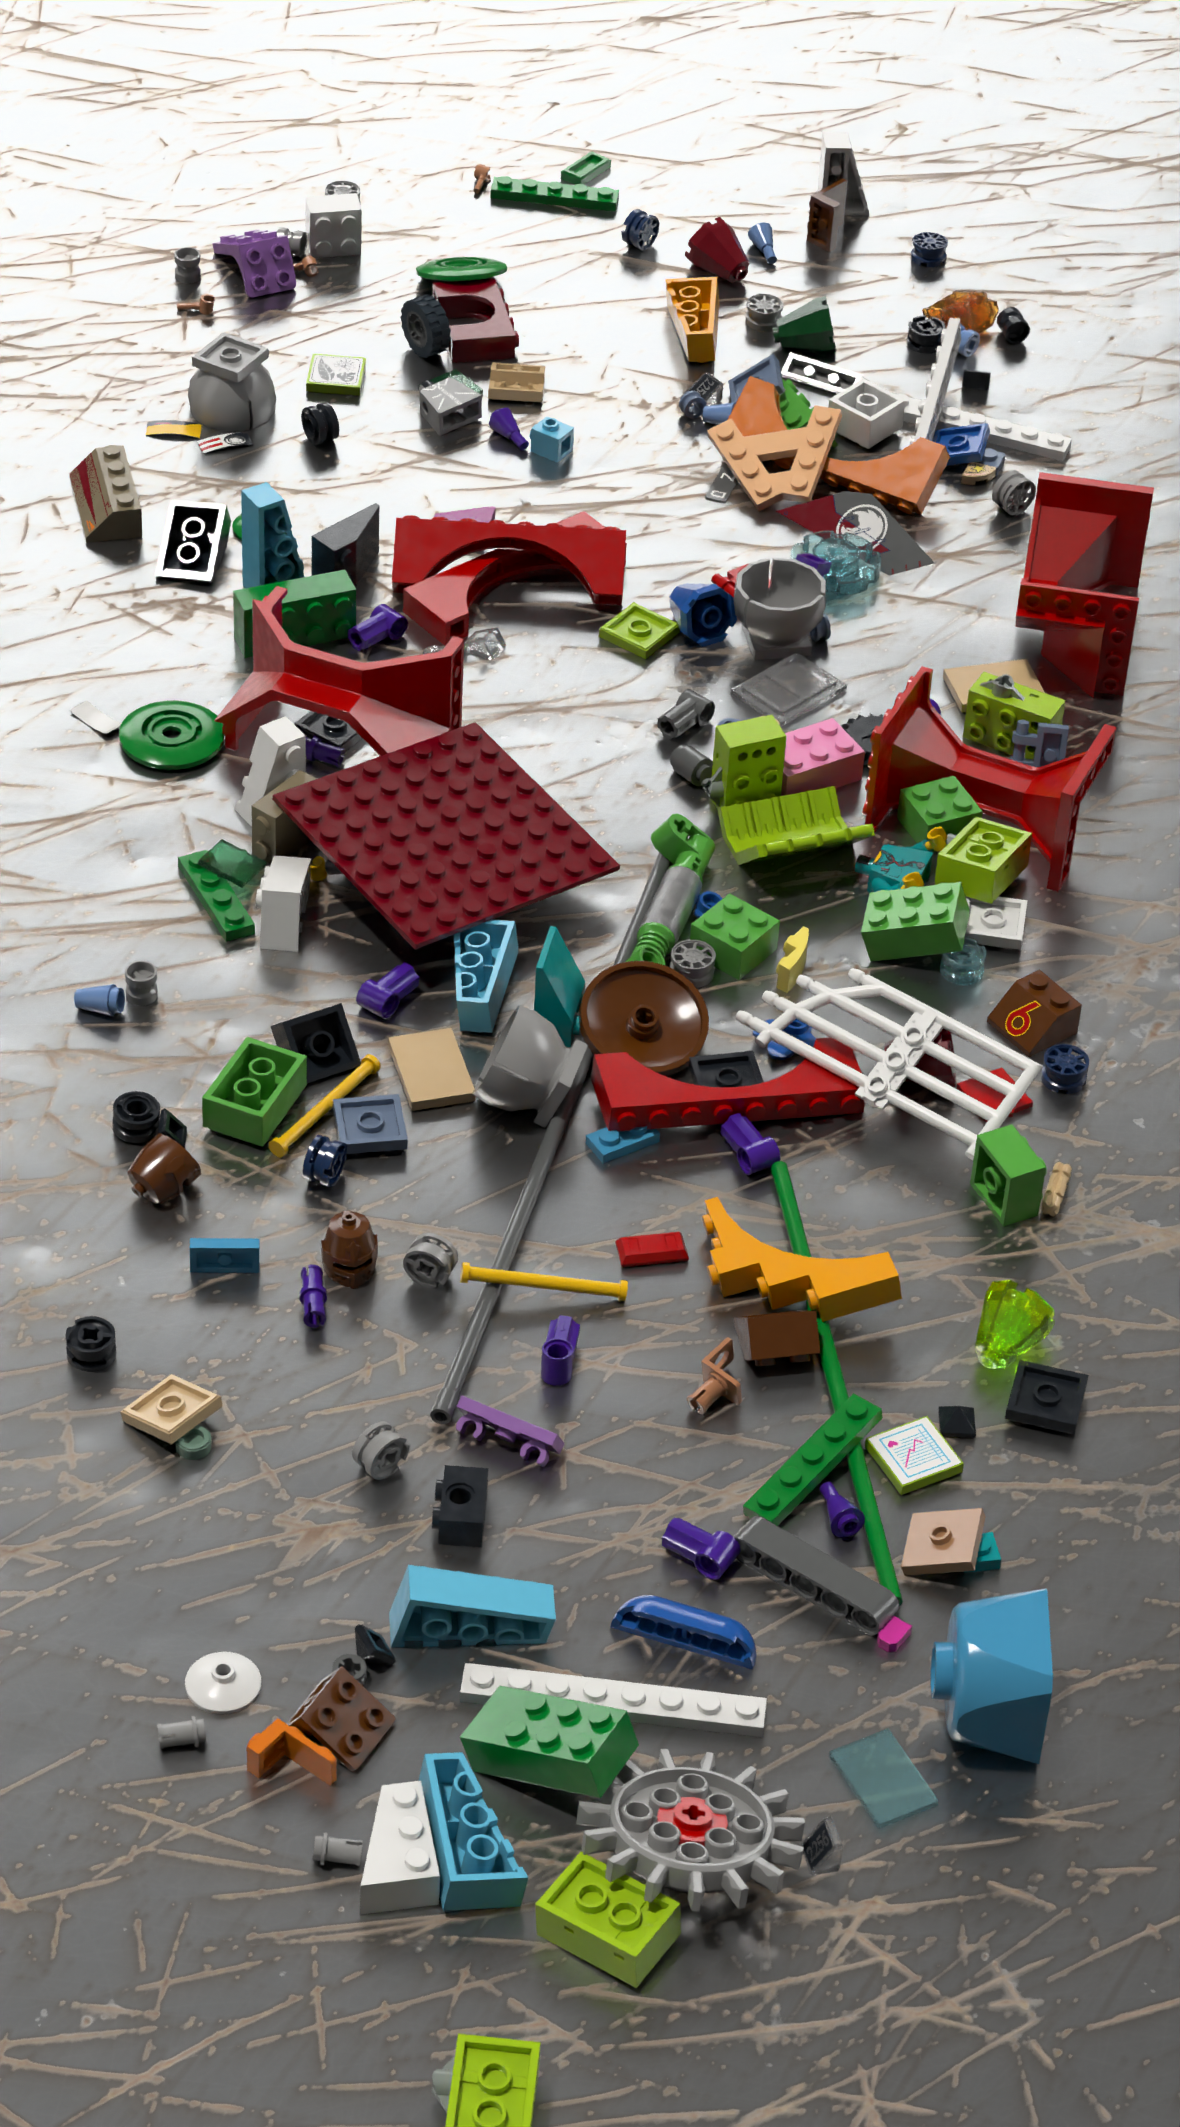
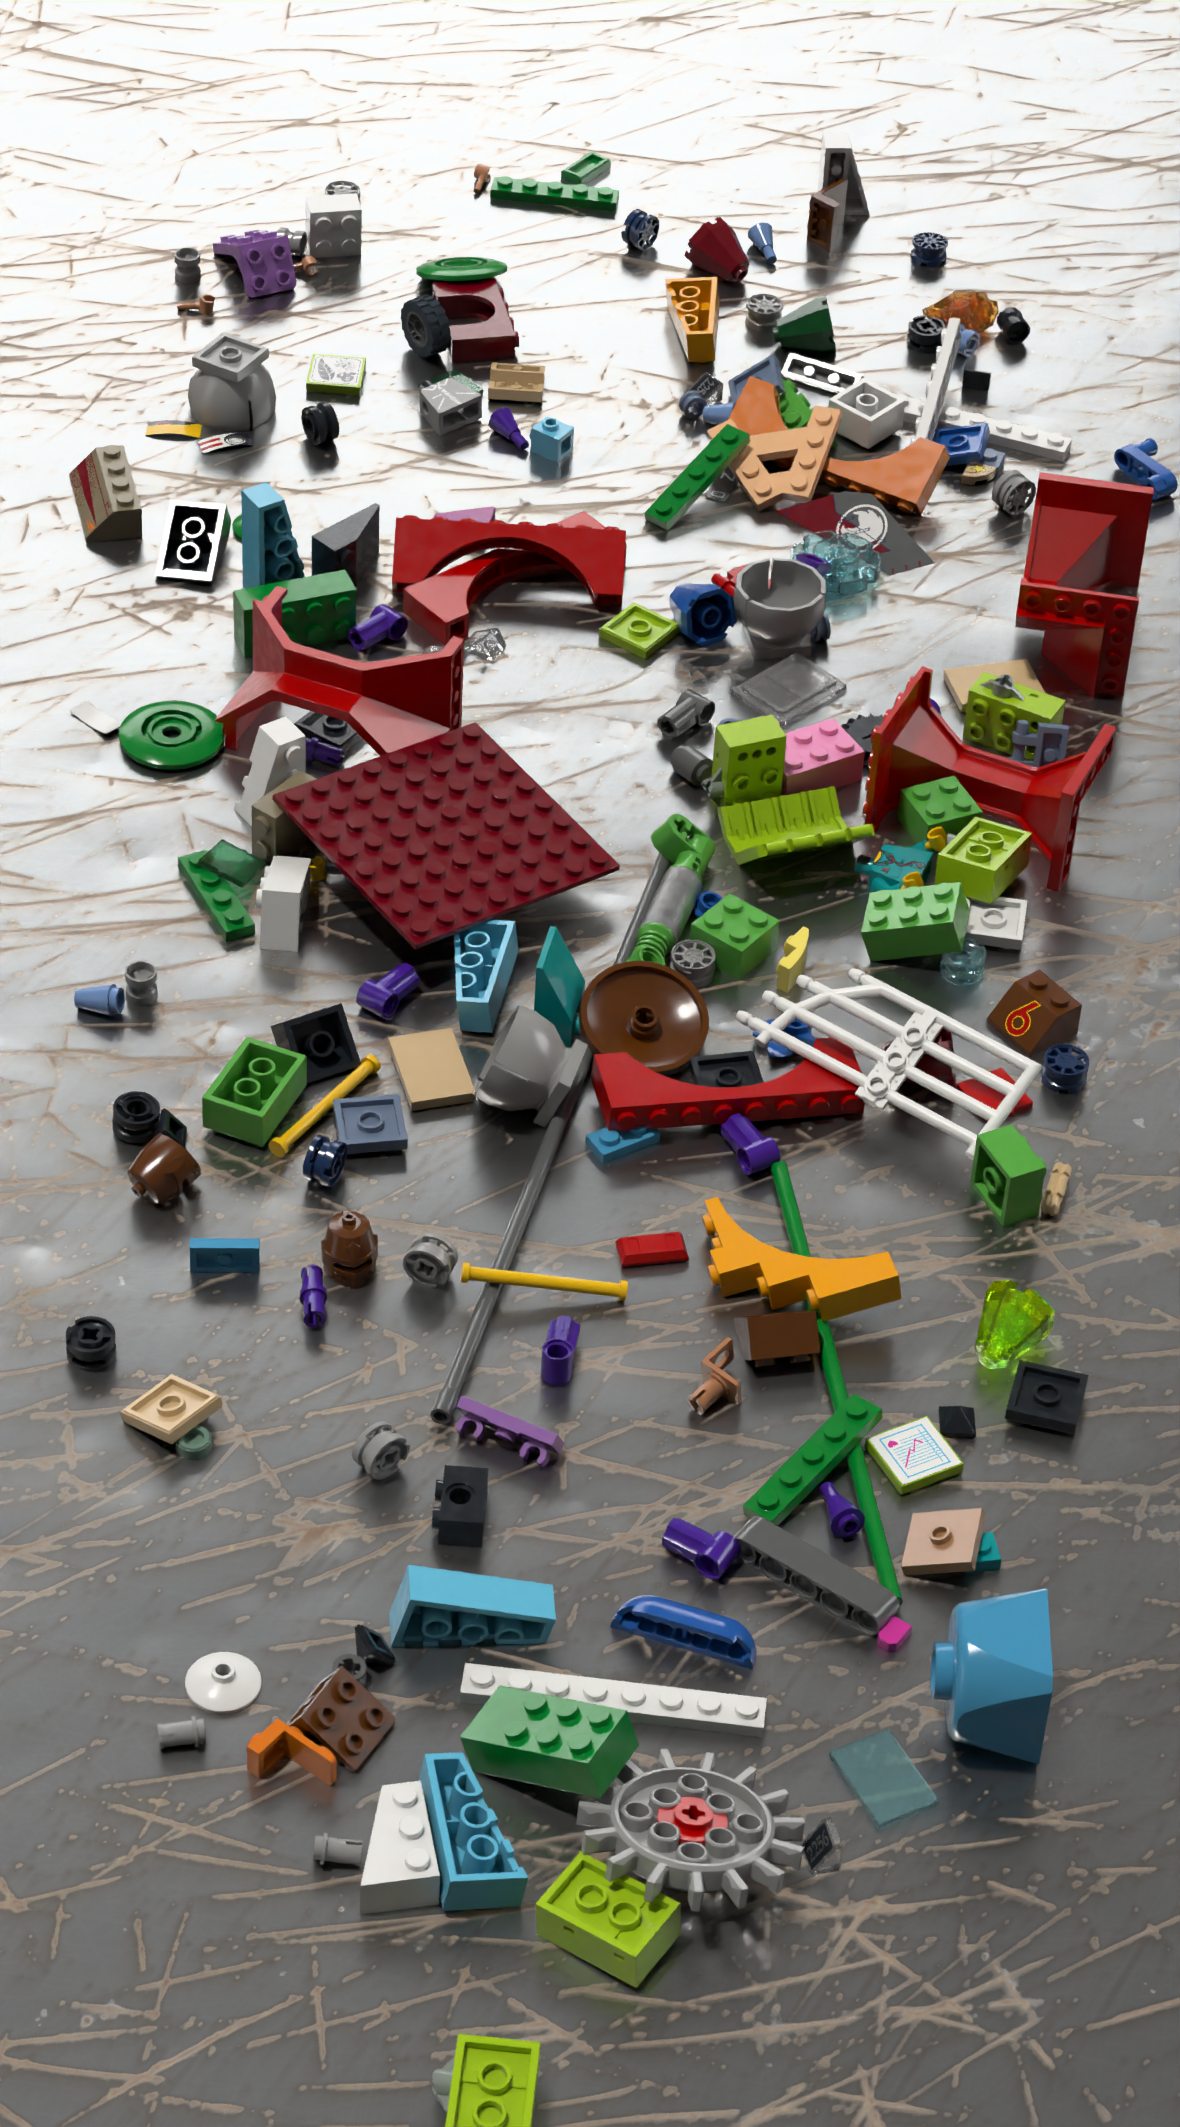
(697, 477): none -> green plate
(1138, 464): none -> blue beam

